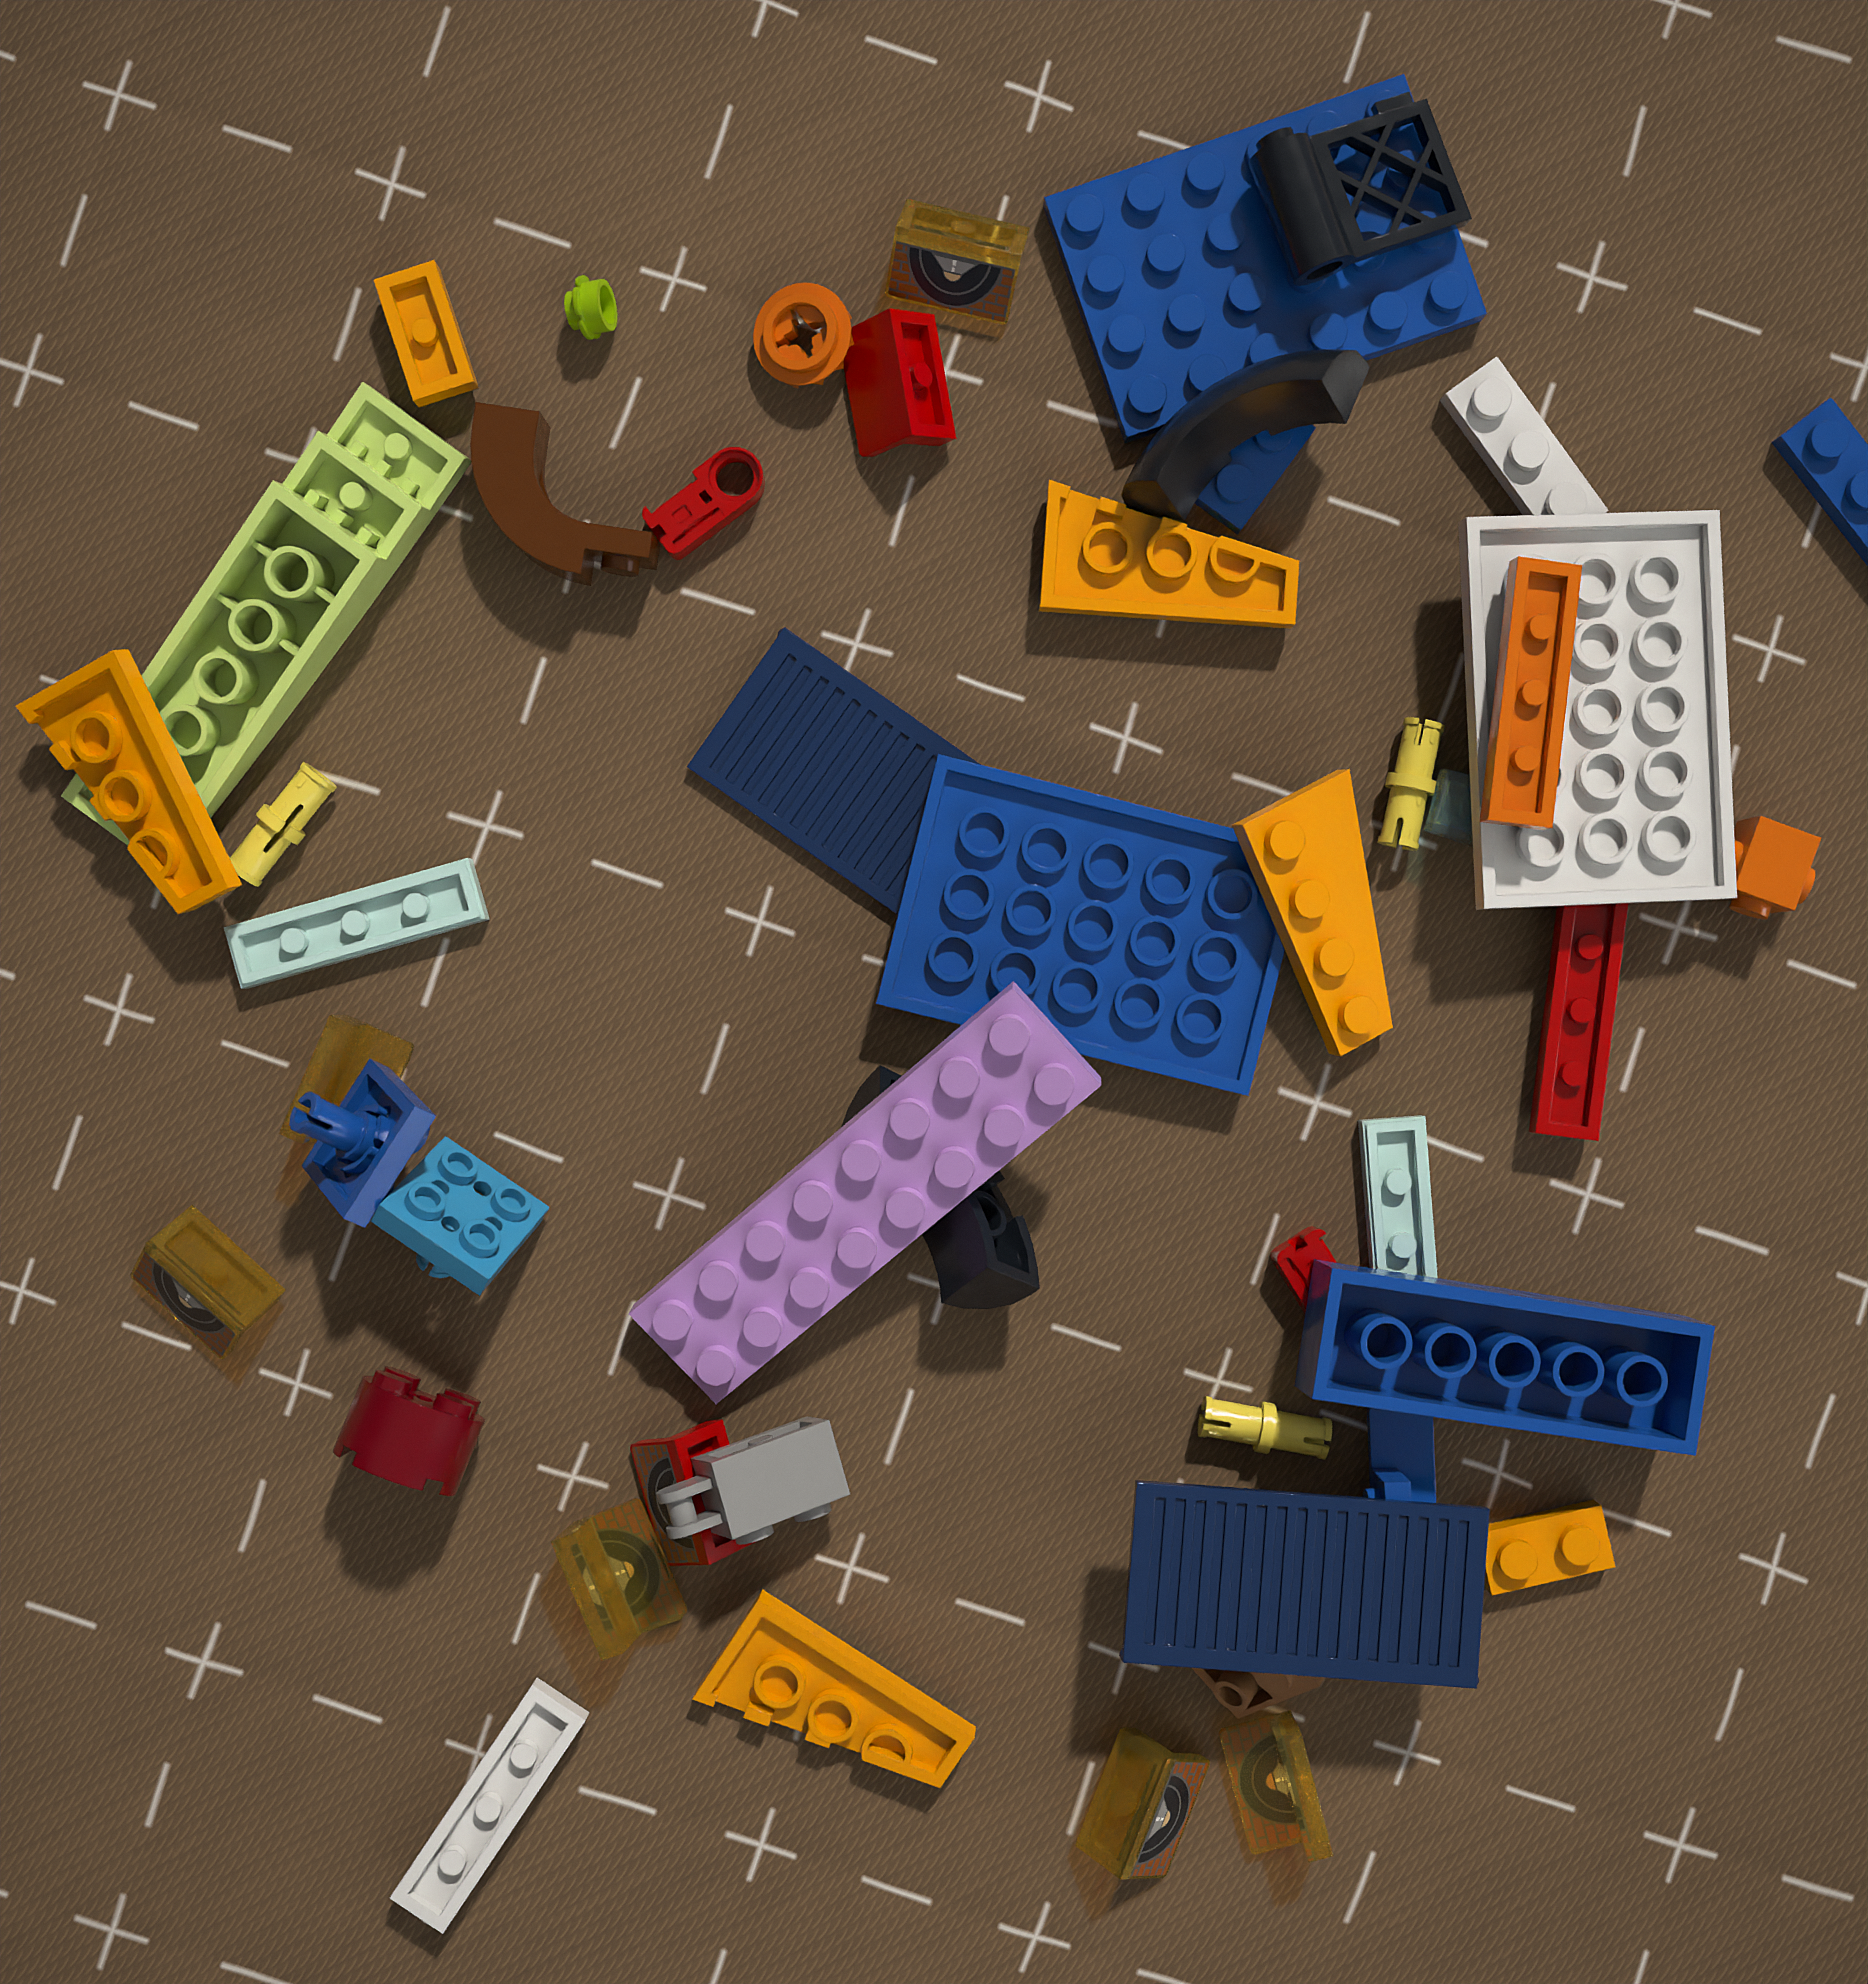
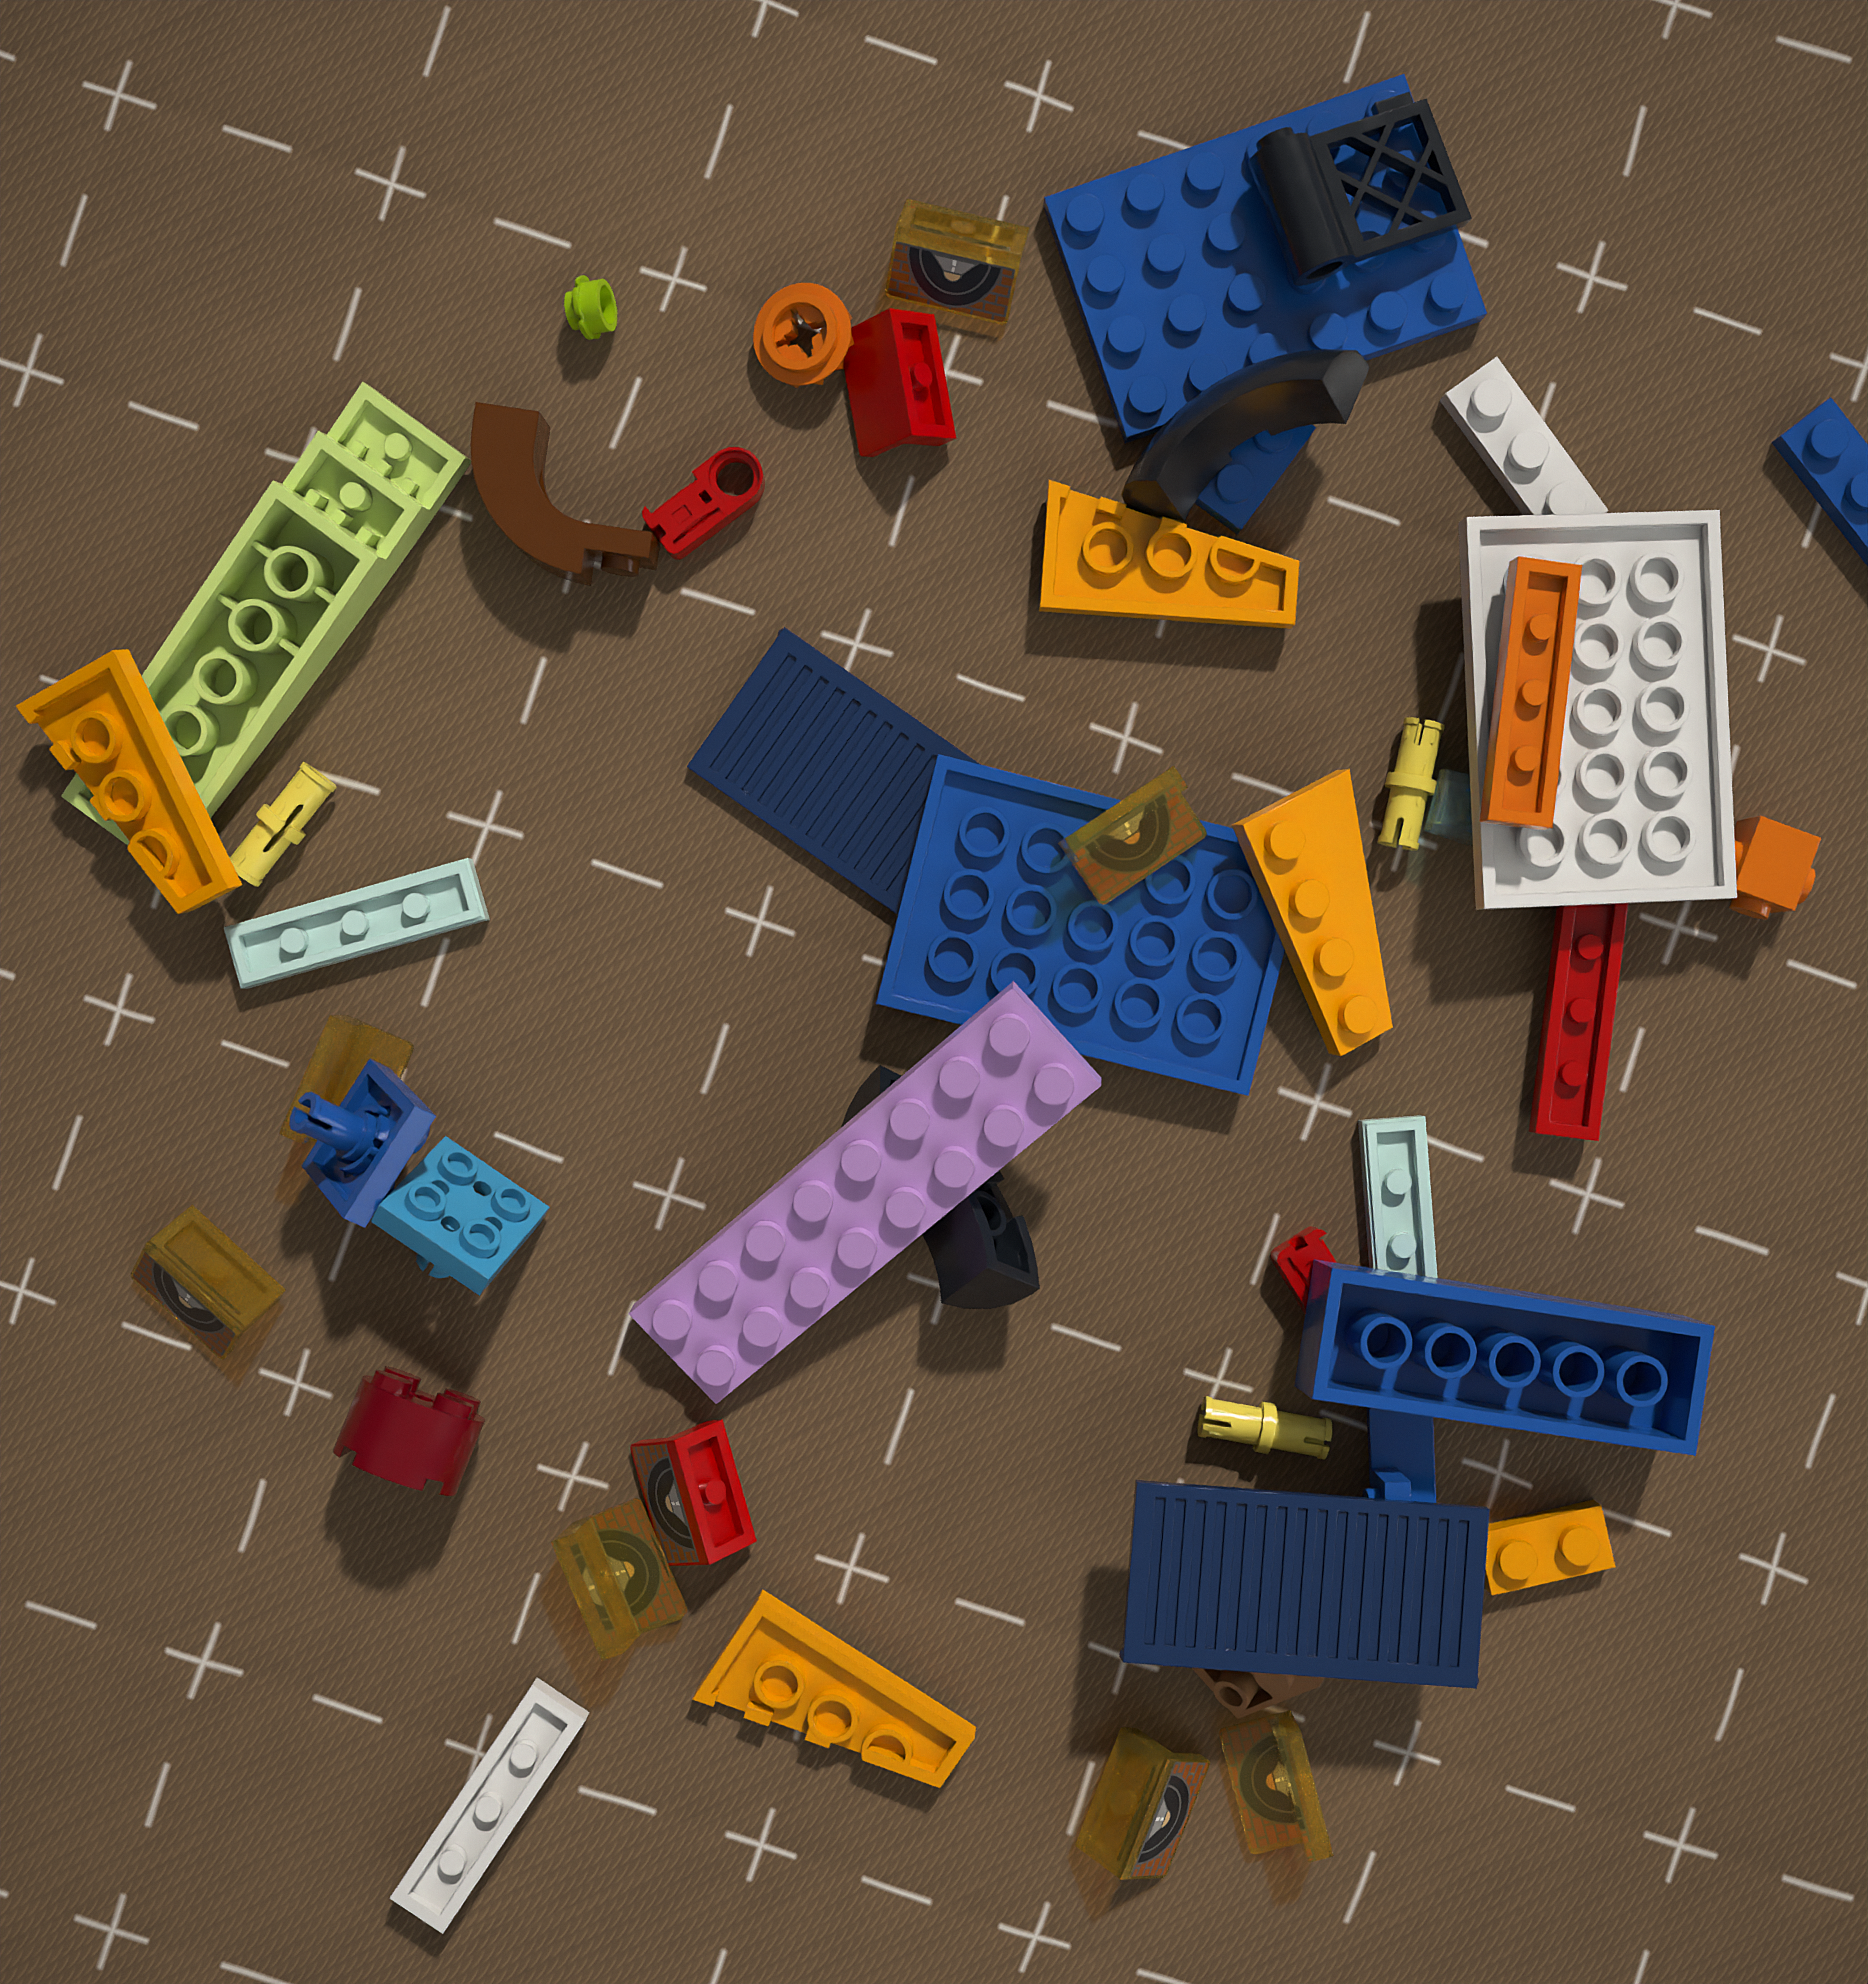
(426, 333): light orange plate -> none
(759, 1483): light grey brick -> none
(1134, 837): none -> clear yellow panel

